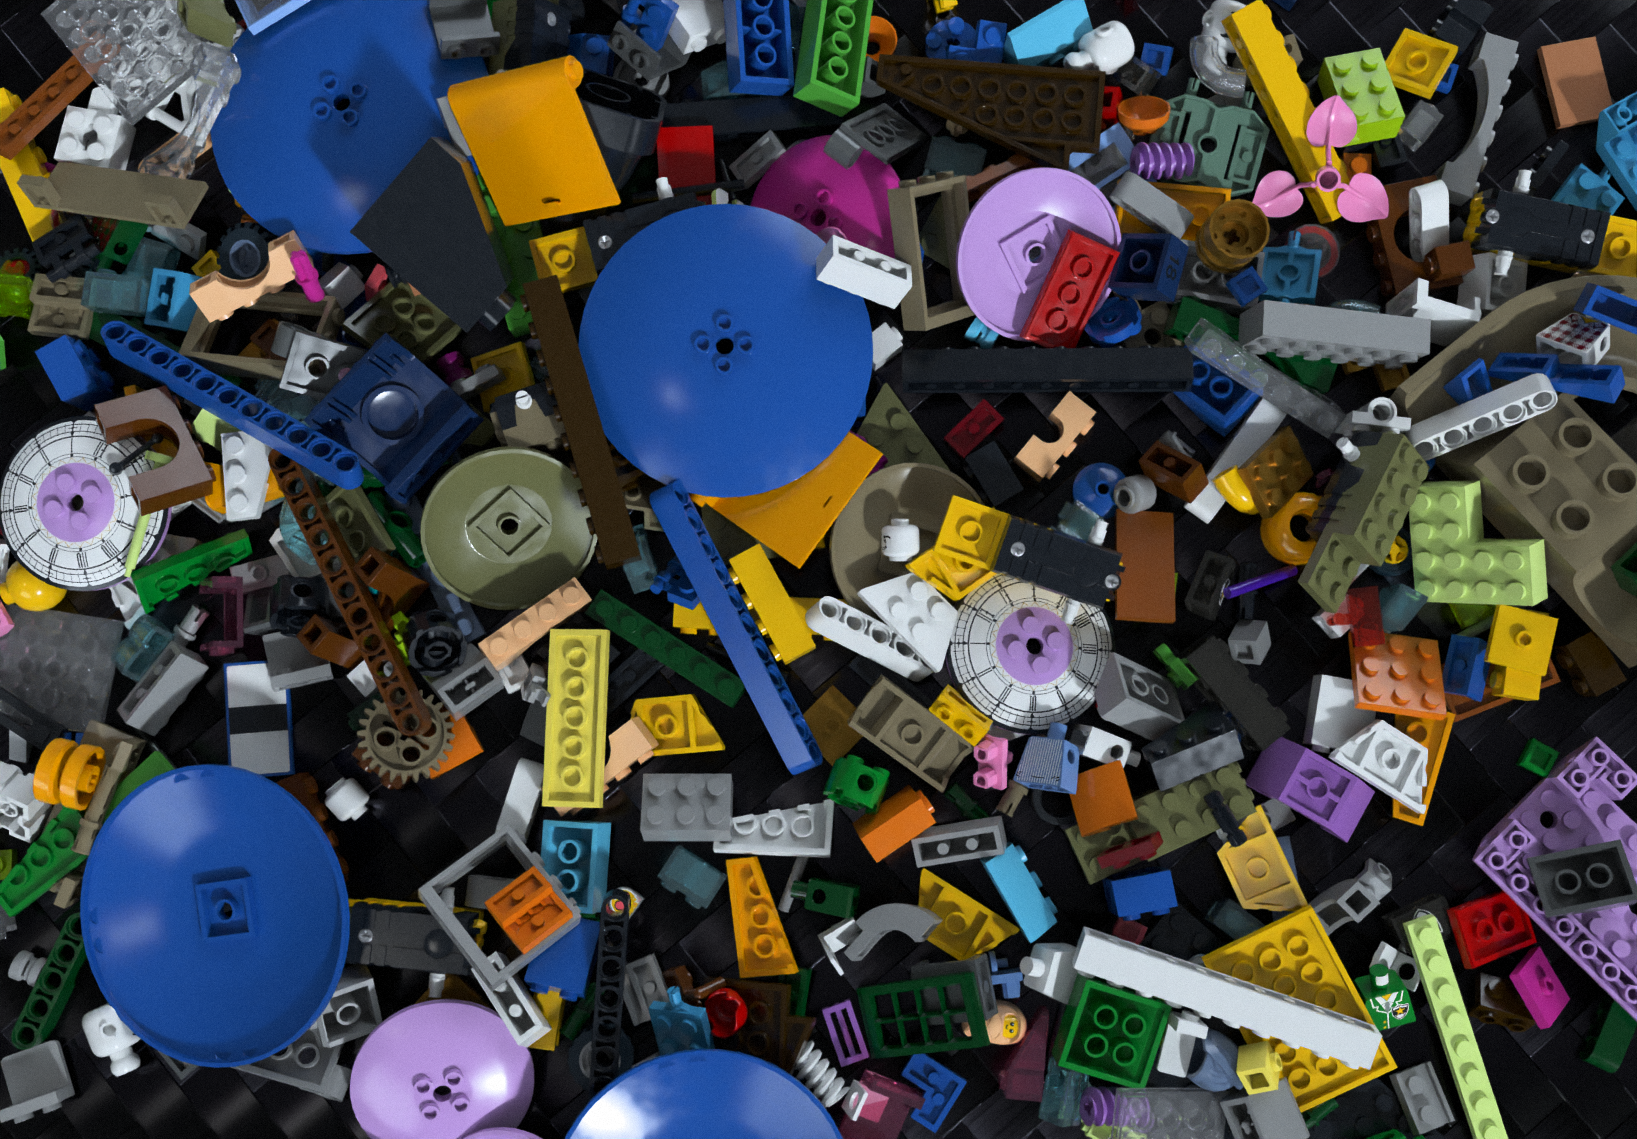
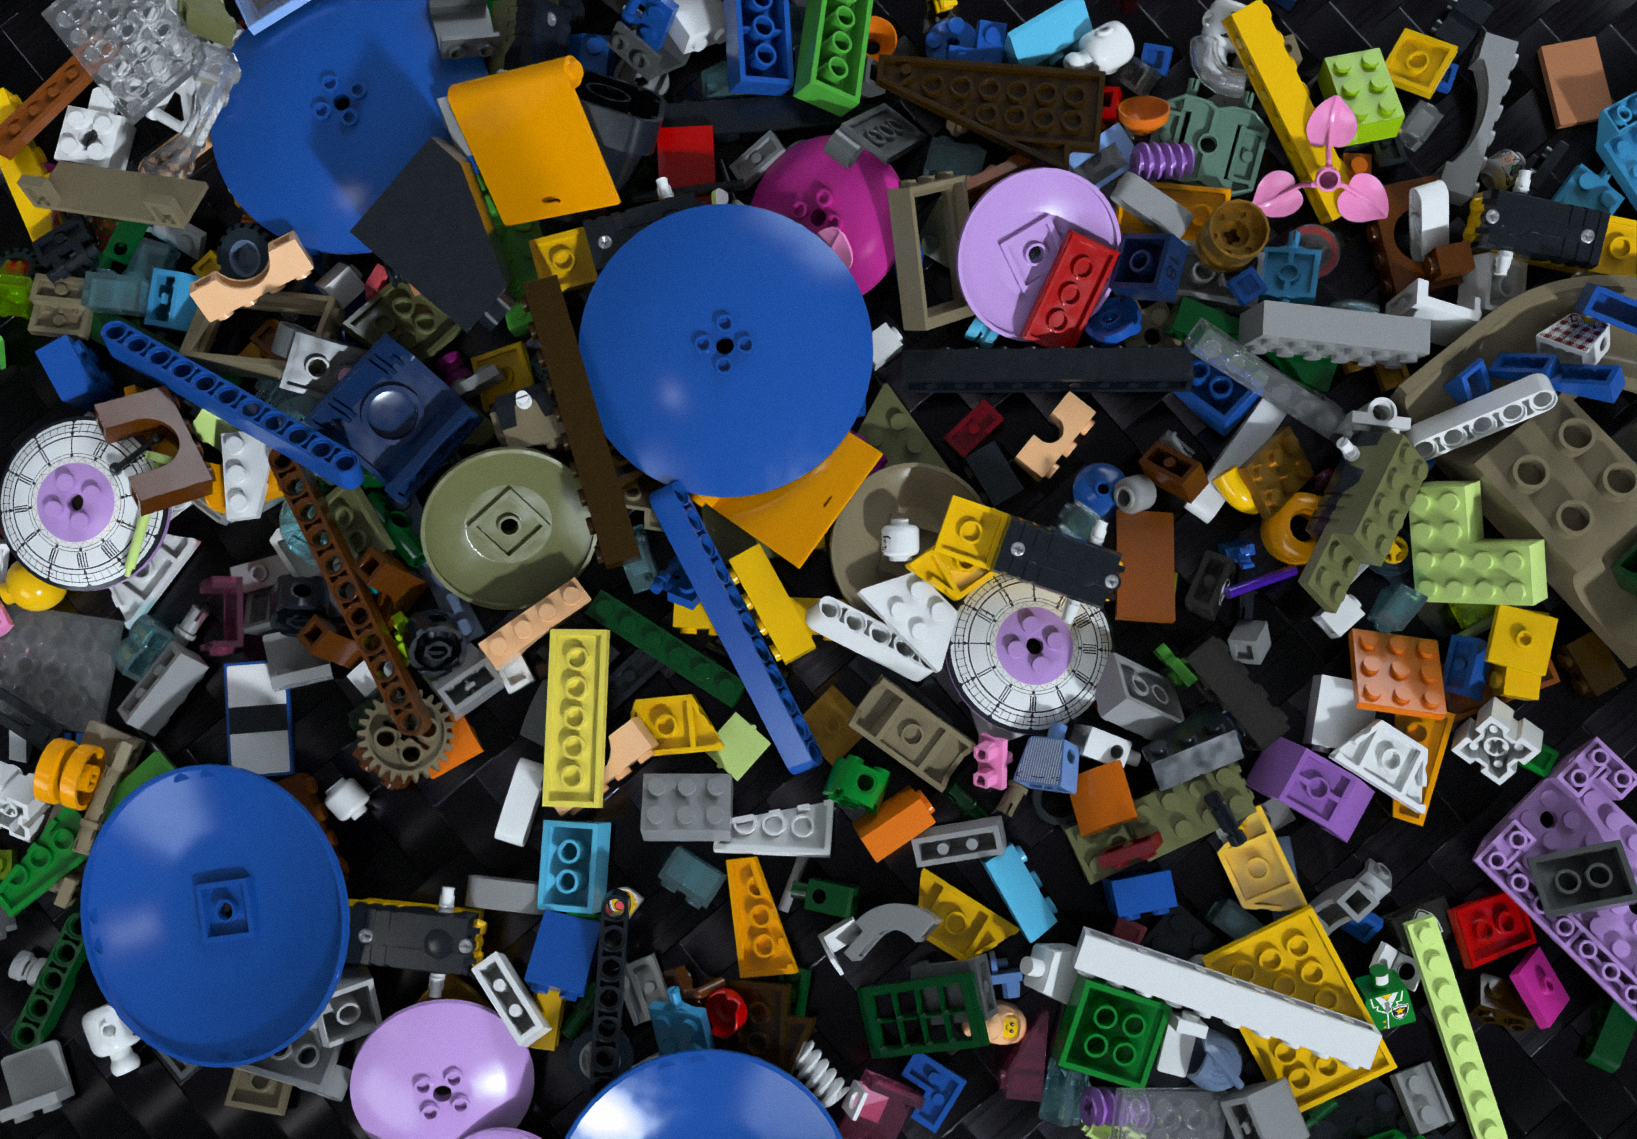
(192, 566): green wing -> none
(258, 1093): none -> dark tan plate
(306, 276): dark pink axle -> none
(429, 896): light grey window -> none
(528, 910): orange slope -> none
(534, 686): light grey plate -> none
(742, 746): none -> yellowish green piece
(837, 1007): medium lavender tile -> none
(863, 272): white brick -> none
(960, 715): yellow bracket -> none
(1239, 550): none -> blue plate
(1258, 1067): light yellow brick -> none
(1362, 616): clear red plate -> none
(1365, 928): none -> blue plate
(1497, 741): none -> white brick
(1502, 169): none -> light grey head

